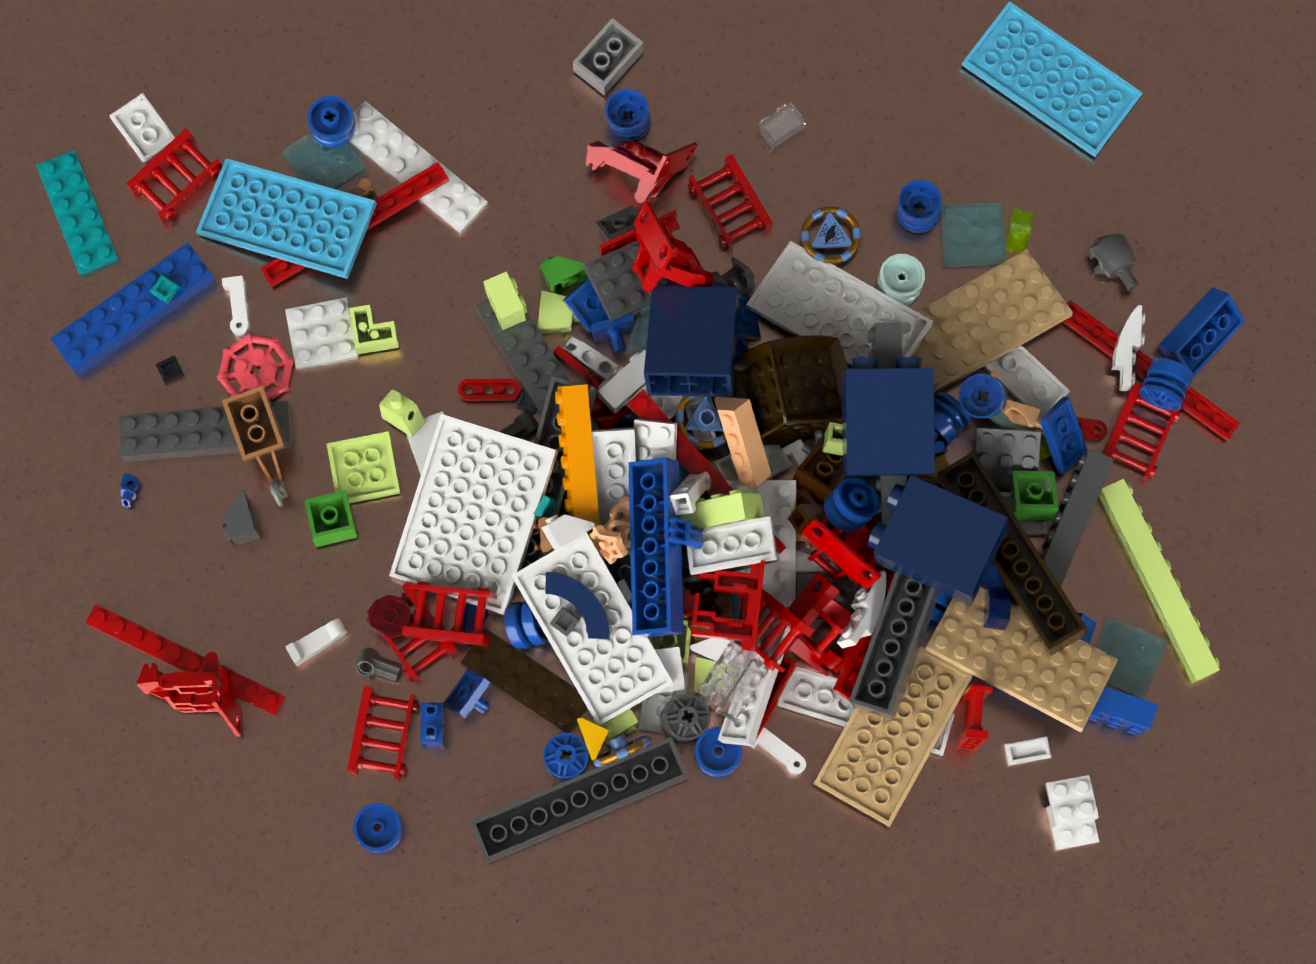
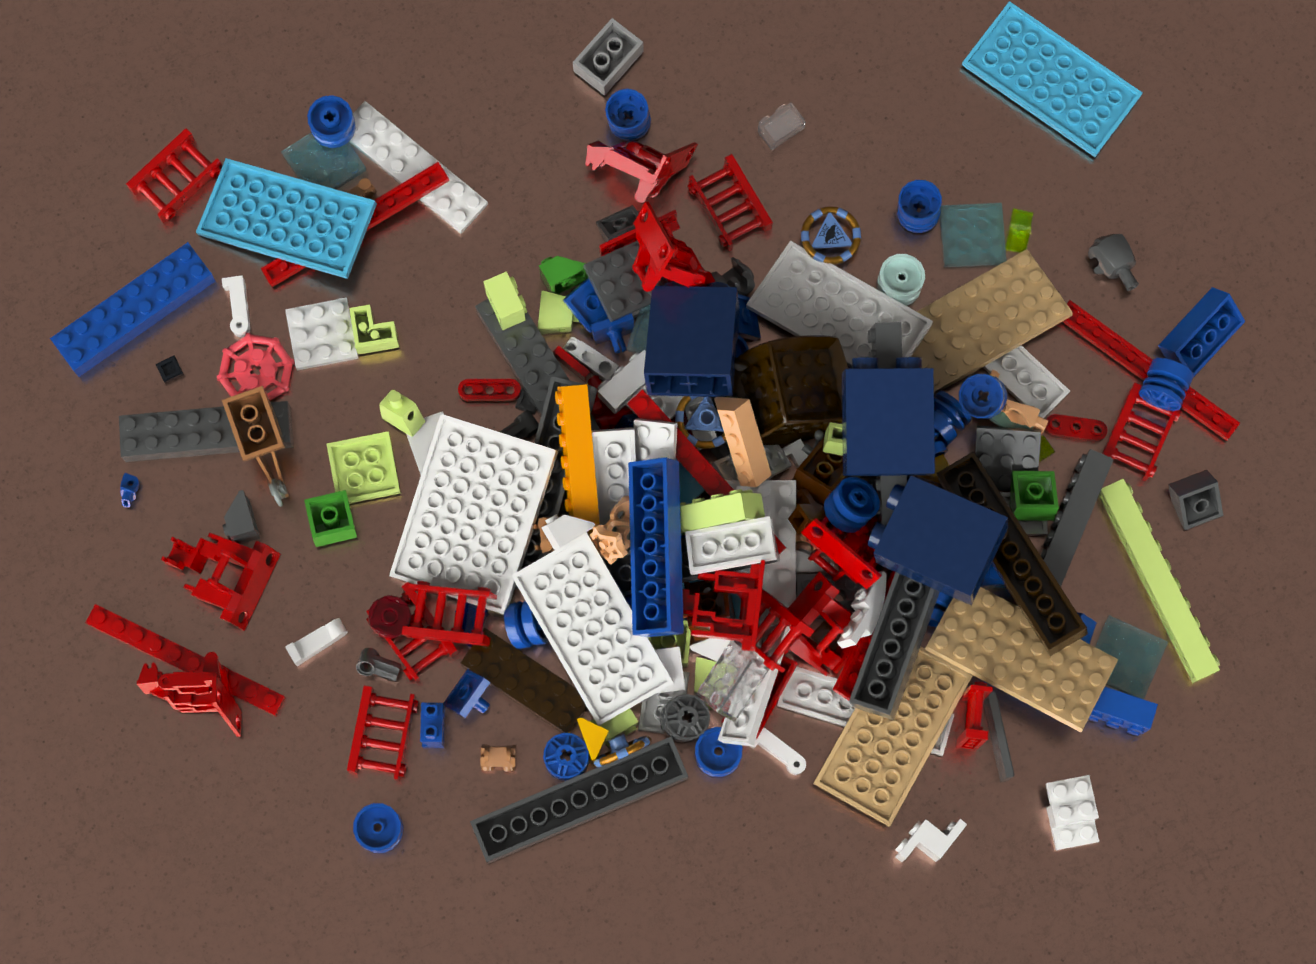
(77, 212): teal plate -> none
(142, 128): white tile -> none
(165, 289): teal tile -> none
(249, 586): none -> red container
(498, 757): none -> medium nougat piece
(545, 506): teal tile -> none
(564, 621): dark grey tile -> none
(583, 600): dark blue tile -> none
(625, 590): dark grey tile -> none
(685, 533): blue arm -> none
(688, 492): white leg -> none
(930, 839): none -> white bracket
(997, 608): clear blue slope -> none
(998, 737): none -> dark grey tile
(1027, 751): white tile -> none
(1063, 435): blue plate -> none
(1129, 340): white slope -> none
(1196, 499): none -> dark grey slope

